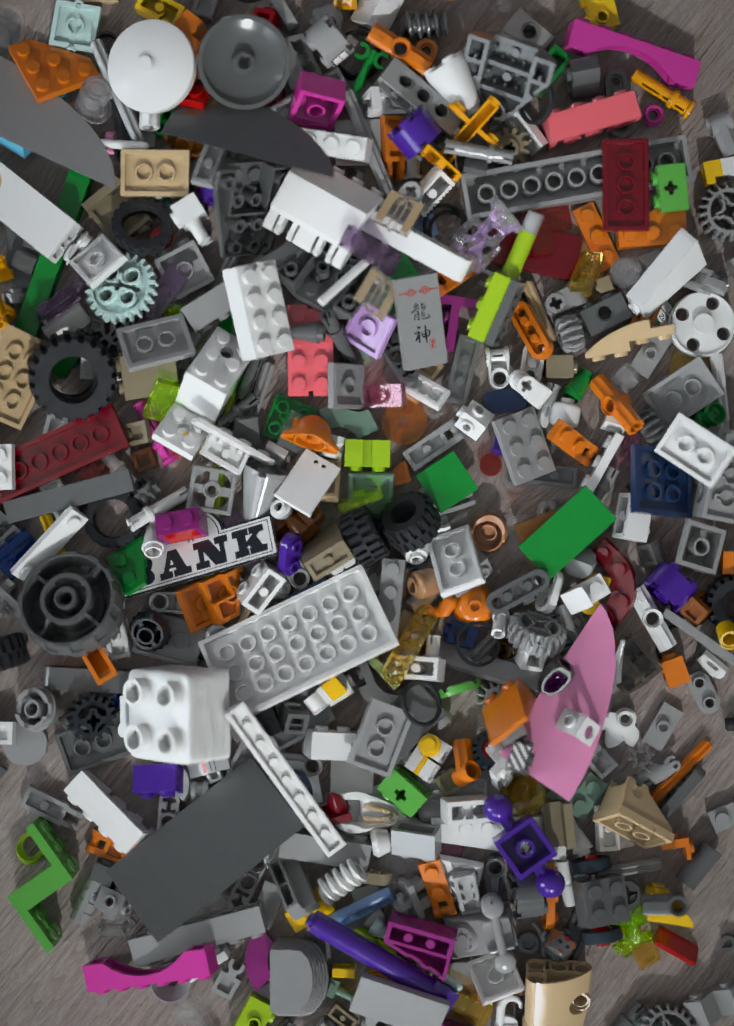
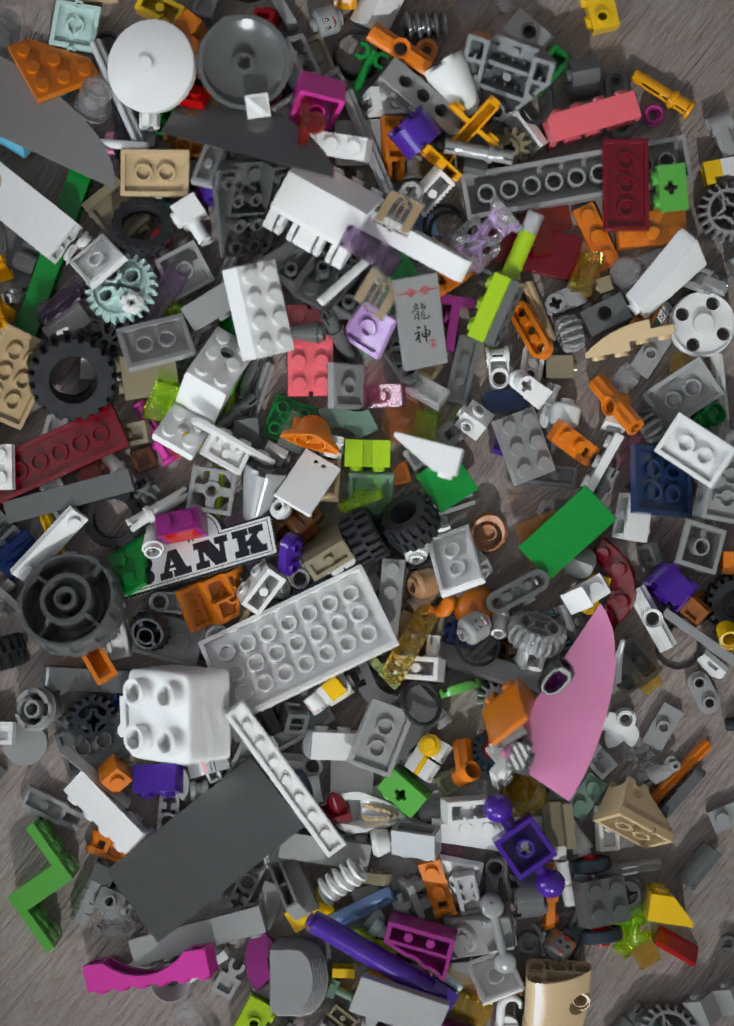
(21, 852): lime piece -> none
(62, 367): green piece -> none
(92, 773): none -> white sticker
(114, 774): none -> orange brick
(132, 296): none -> white plate
(257, 105): none -> white tile
(308, 122): none -> clear red tile
(329, 42): light grey brick -> none
(425, 425): none -> clear neon green tile
(437, 456): none -> white slope
(473, 627): none -> light grey head
(490, 464): clear red plate -> none
(547, 599): white plate -> none
(576, 724): white bracket -> none
(577, 386): green cone -> none
(651, 685): none -> clear yellow tile
(661, 904): dark grey piece -> none
(673, 68): dark pink arch -> none
(674, 669): orange brick -> none
(681, 841): orange bracket -> none

